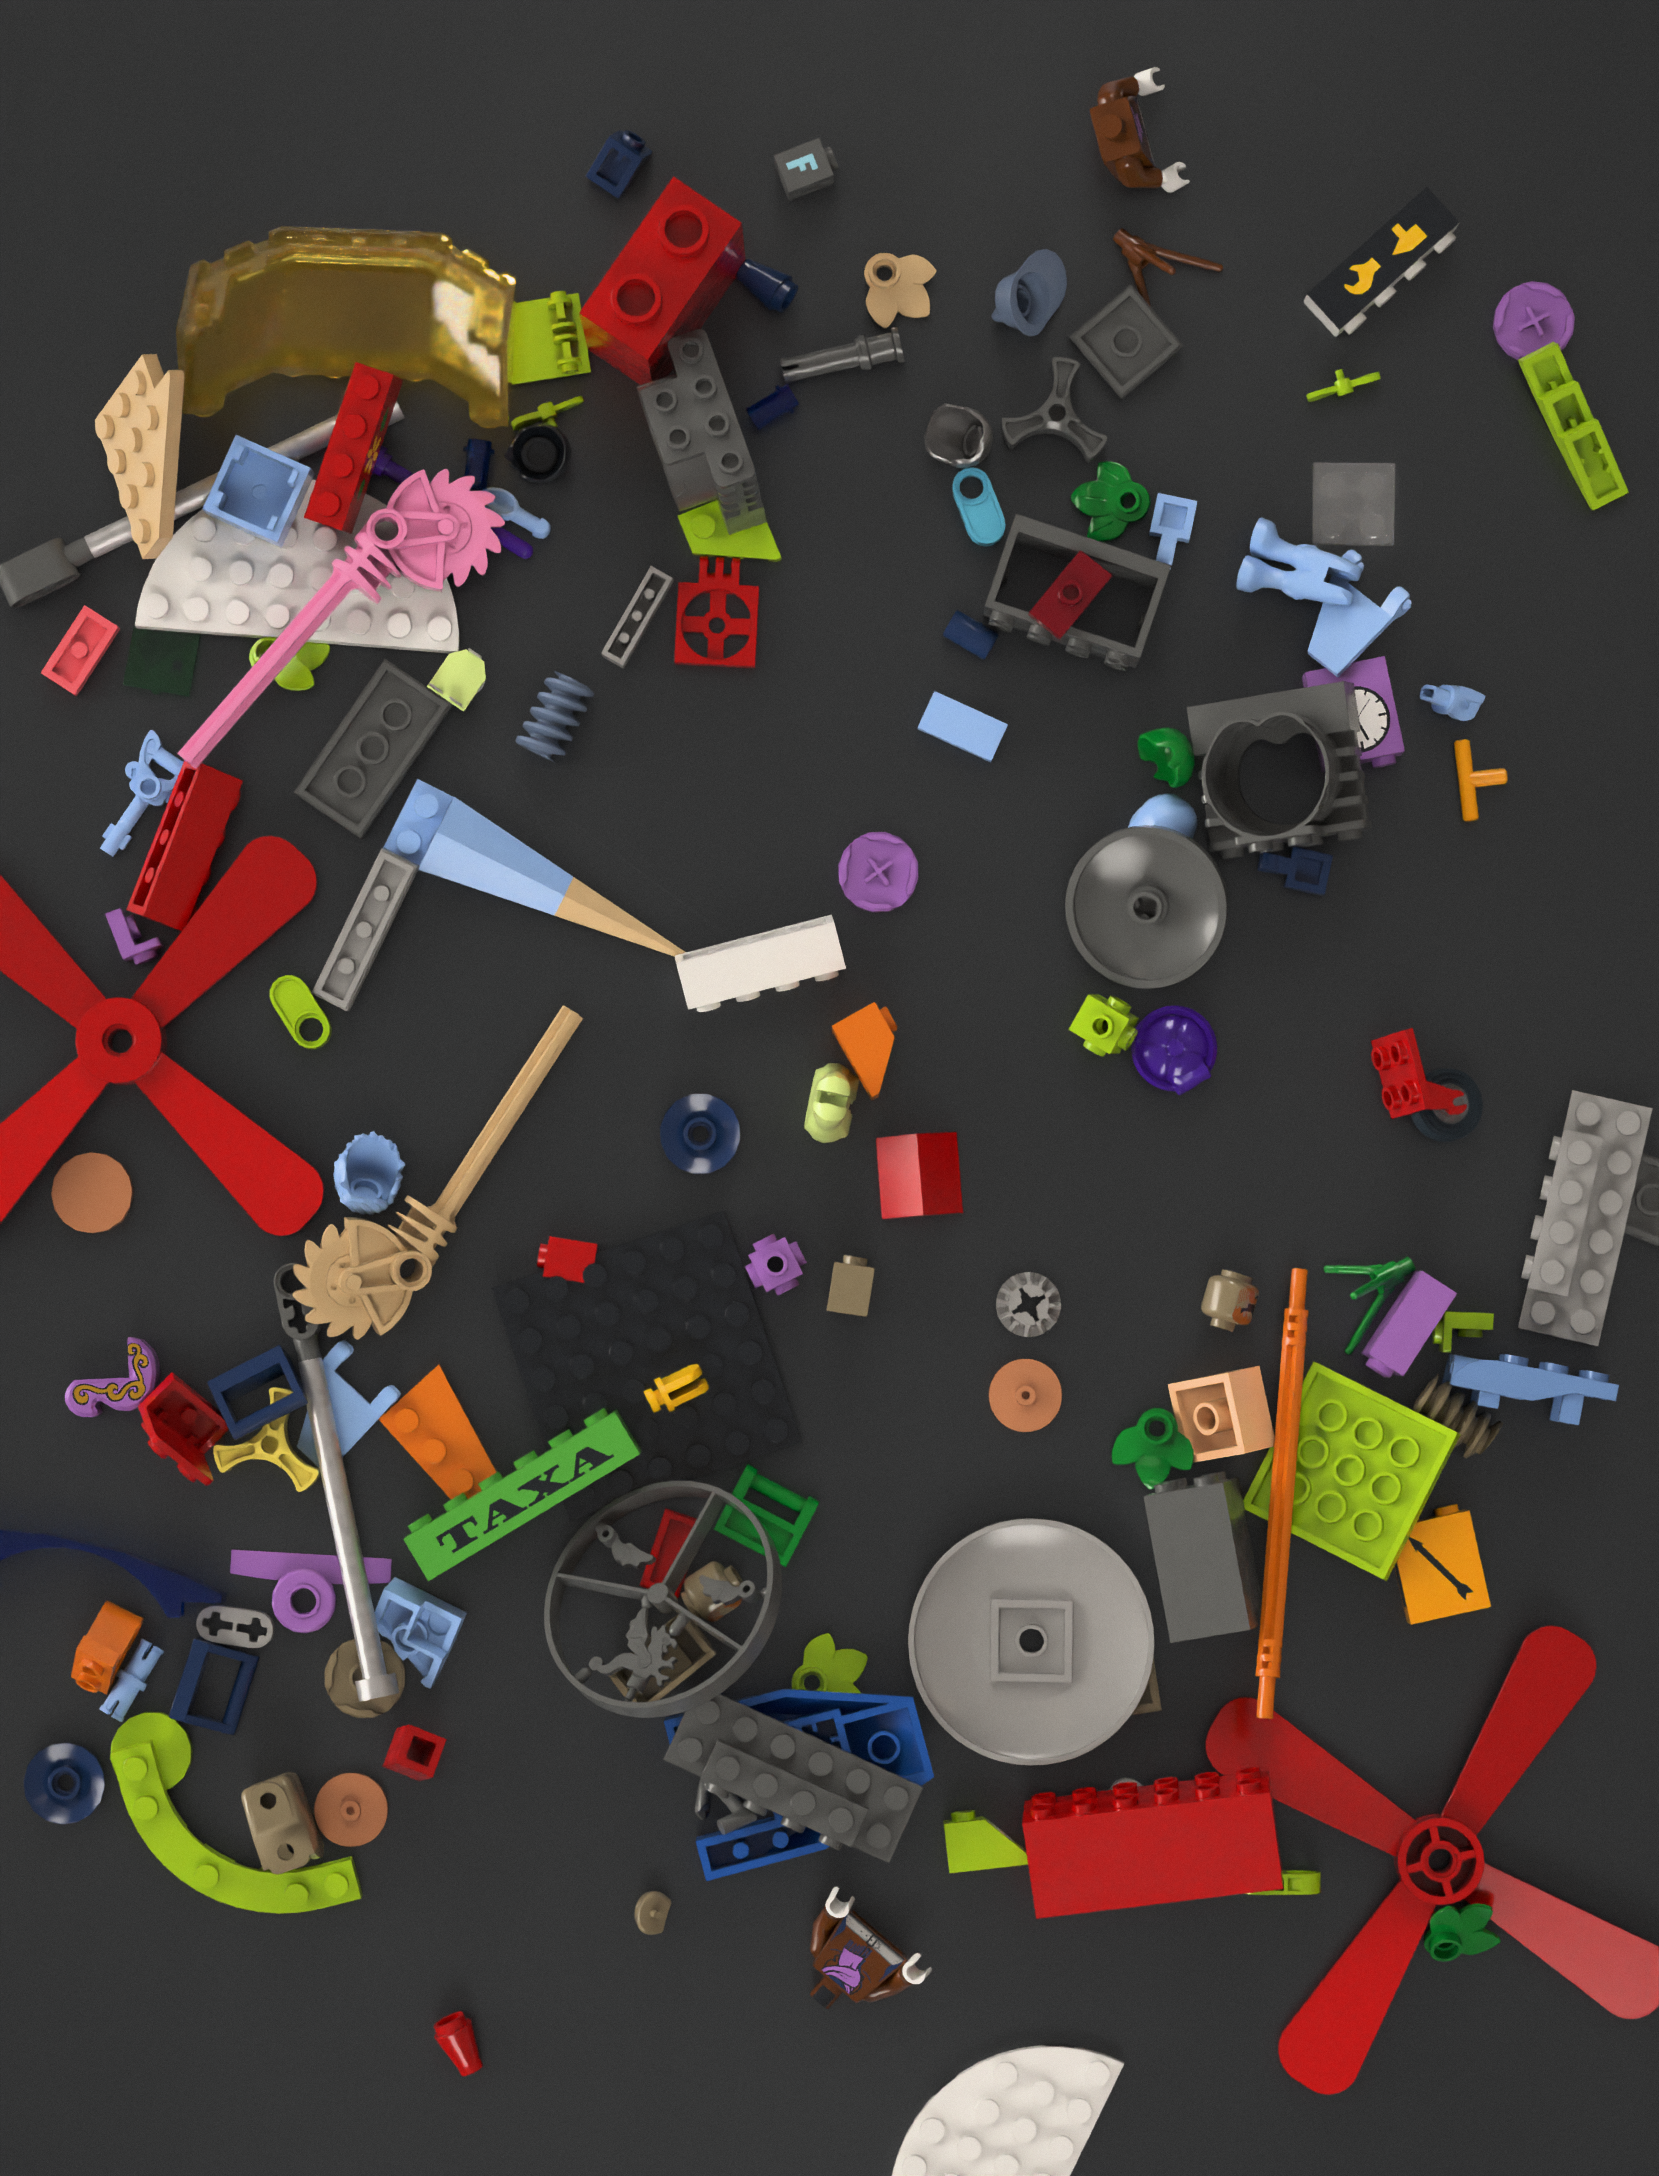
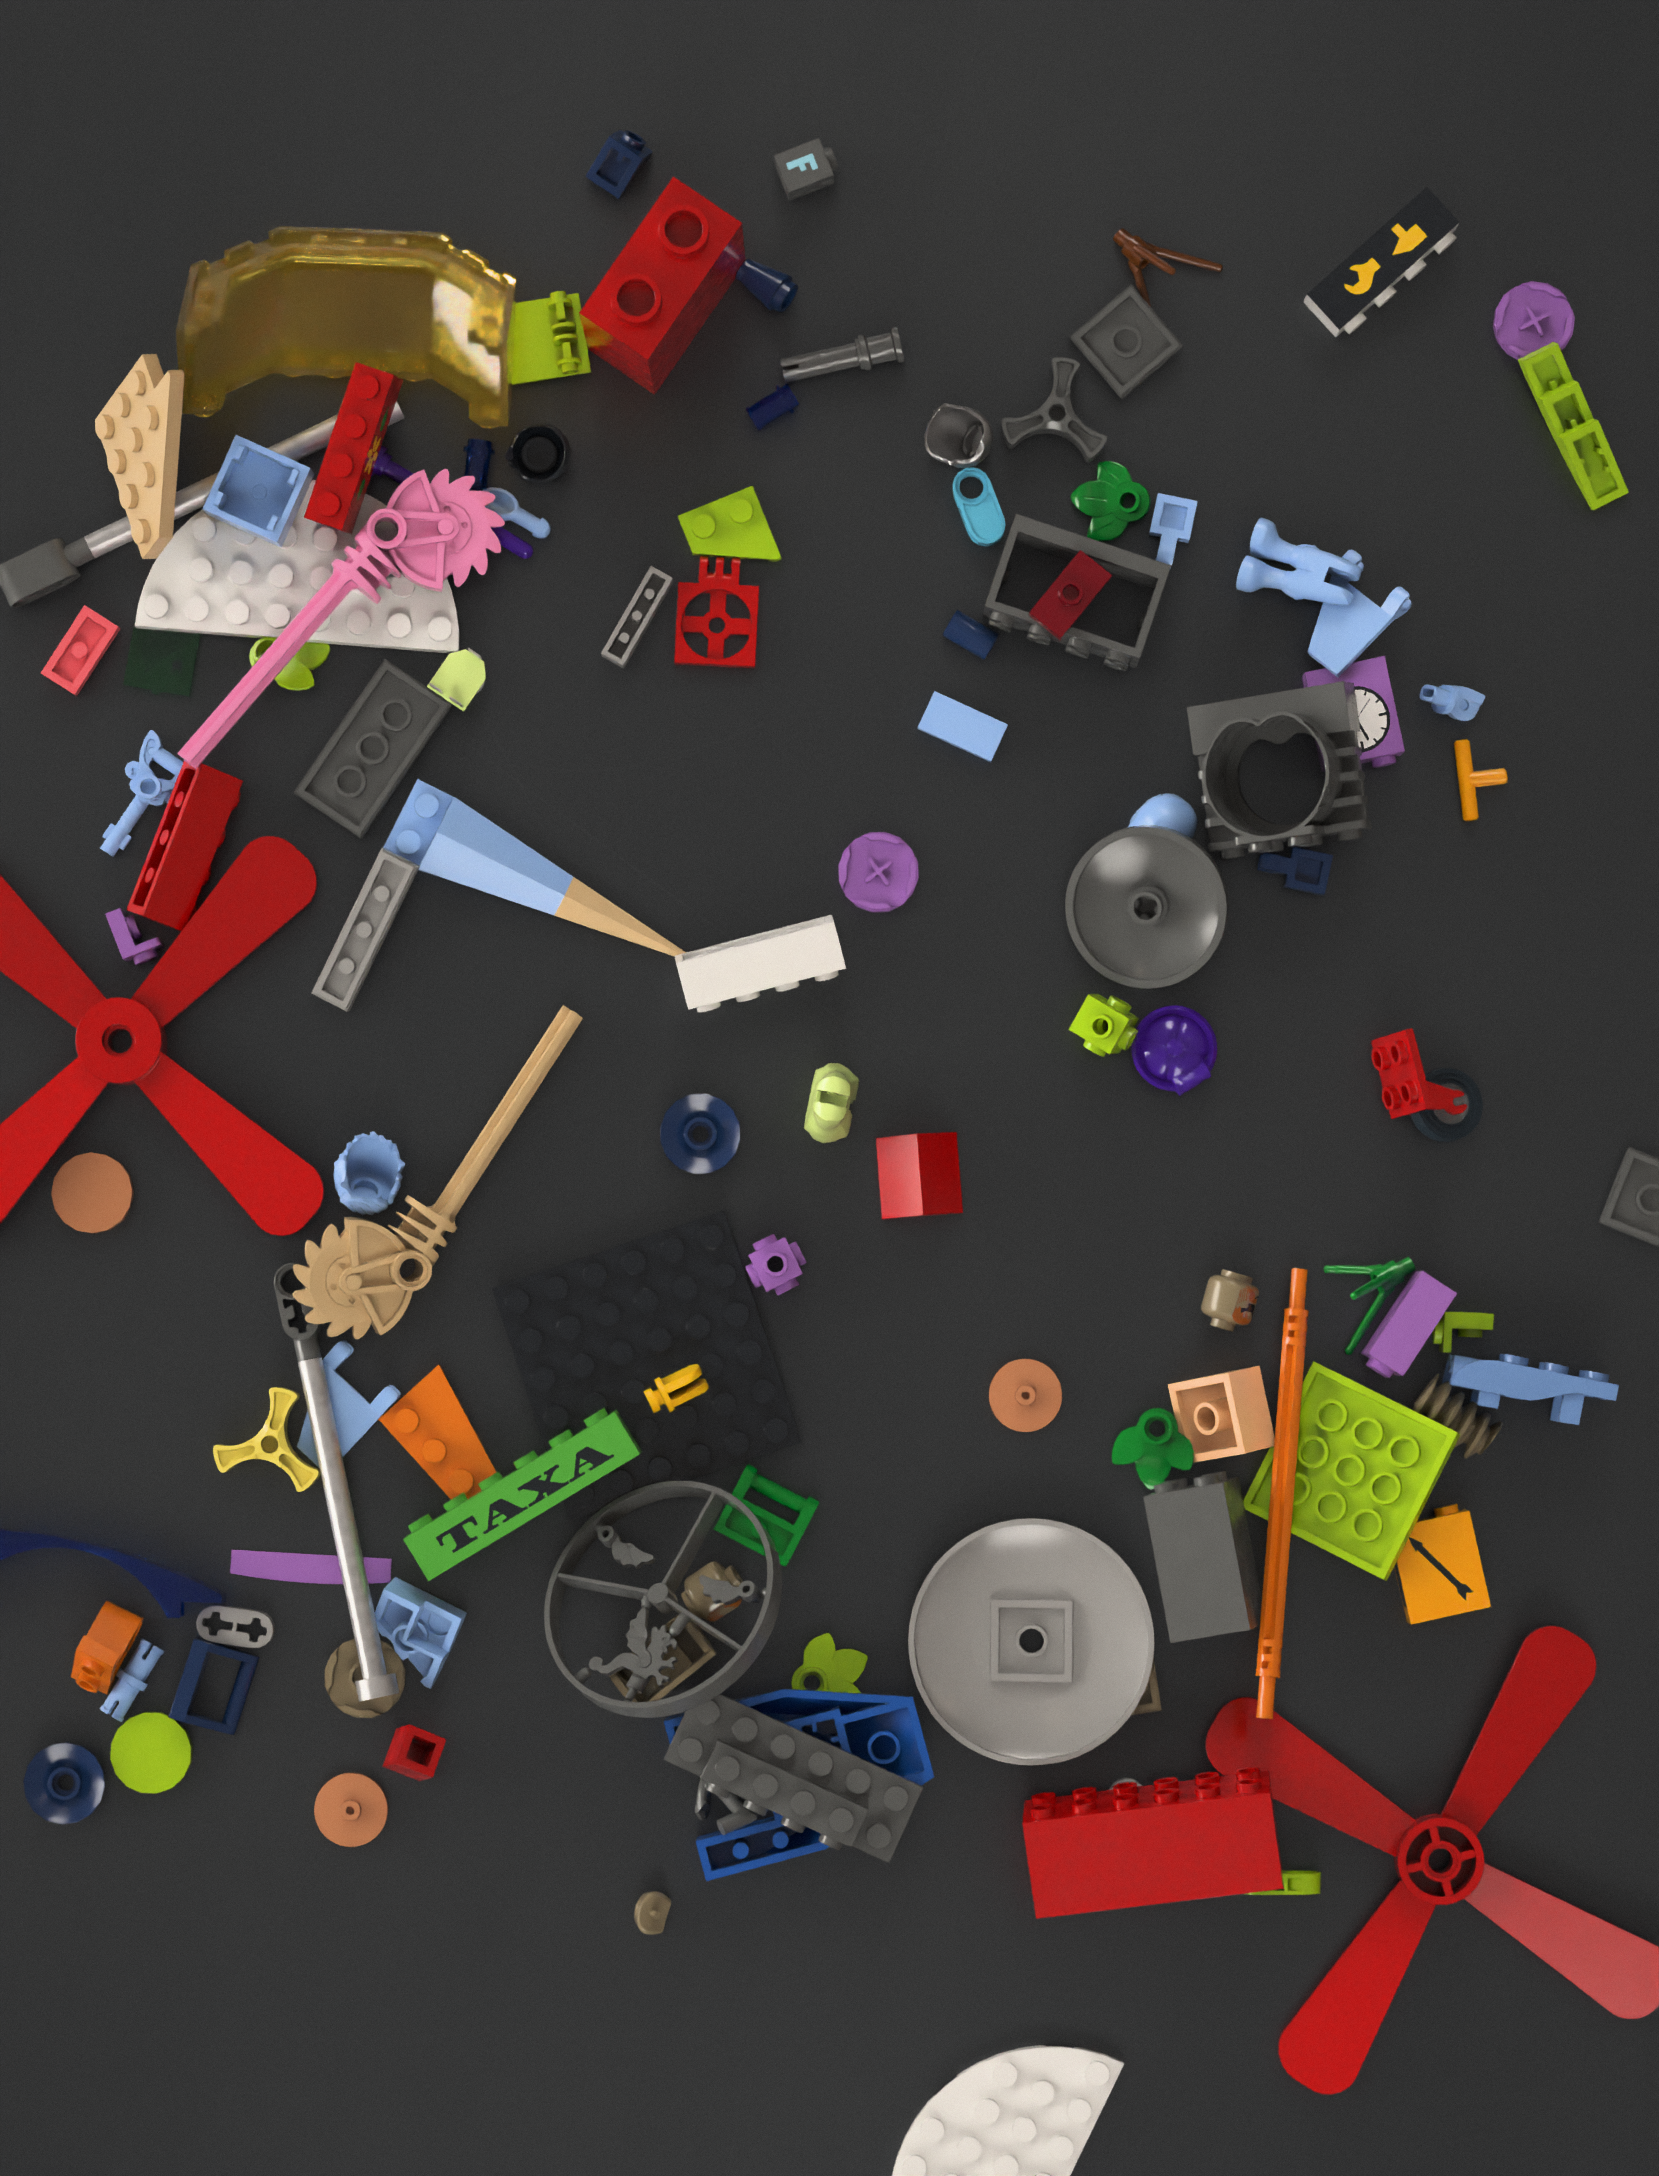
(123, 1394): medium lavender animal -> none
(182, 1426): red bracket -> none
(208, 1869): lime plate -> none
(250, 1377): dark blue tile -> none
(282, 1816): dark tan piece -> none
(283, 1605): medium lavender piece -> none
(295, 1005): lime piece -> none
(458, 2041): red cone -> none
(546, 412): lime piece -> none
(554, 716): sand blue piece -> none
(566, 1258): red brick -> none
(667, 1544): red tile -> none
(701, 435): dark grey hose -> none
(851, 1286): dark tan brick -> none
(857, 1957): torso -> none
(867, 1044): orange slope -> none
(902, 292): tan plate -> none
(978, 1844): lime slope -> none
(1022, 1323): light grey gear -> none
(1032, 293): sand blue piece -> none
(1124, 136): reddish brown torso -> none
(1170, 753): green hair -> none
(1342, 385): lime piece -> none
(1353, 504): clear plate -> none
(1459, 1932): green plate -> none
(1583, 1218): light grey plate -> none

